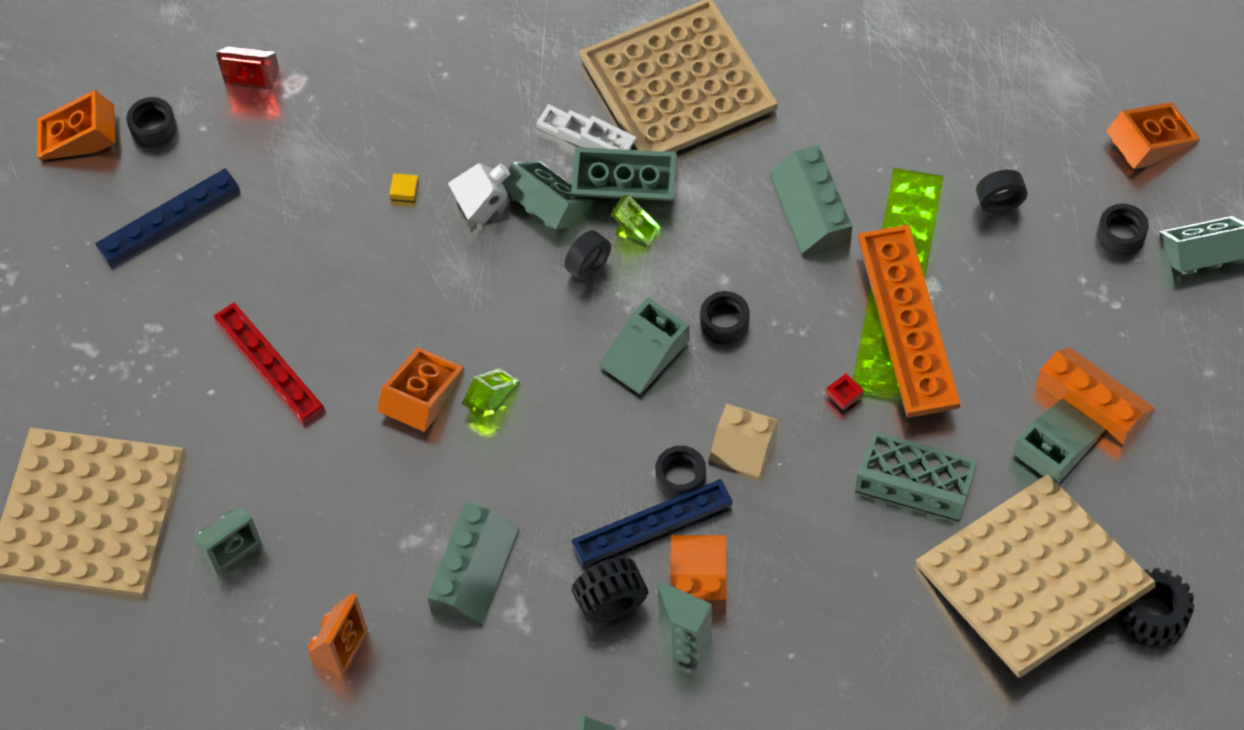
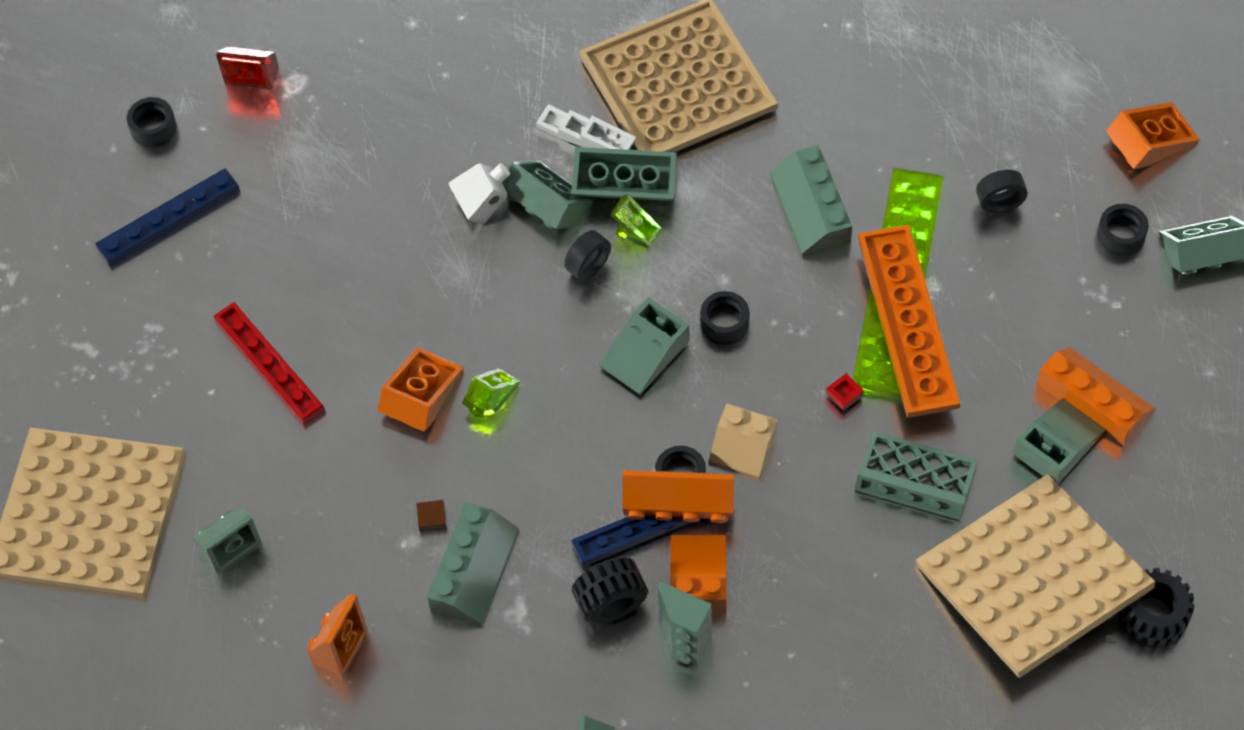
(77, 128): orange slope -> none
(403, 187): yellow tile -> none
(431, 515): none -> reddish brown tile
(678, 495): none -> orange slope

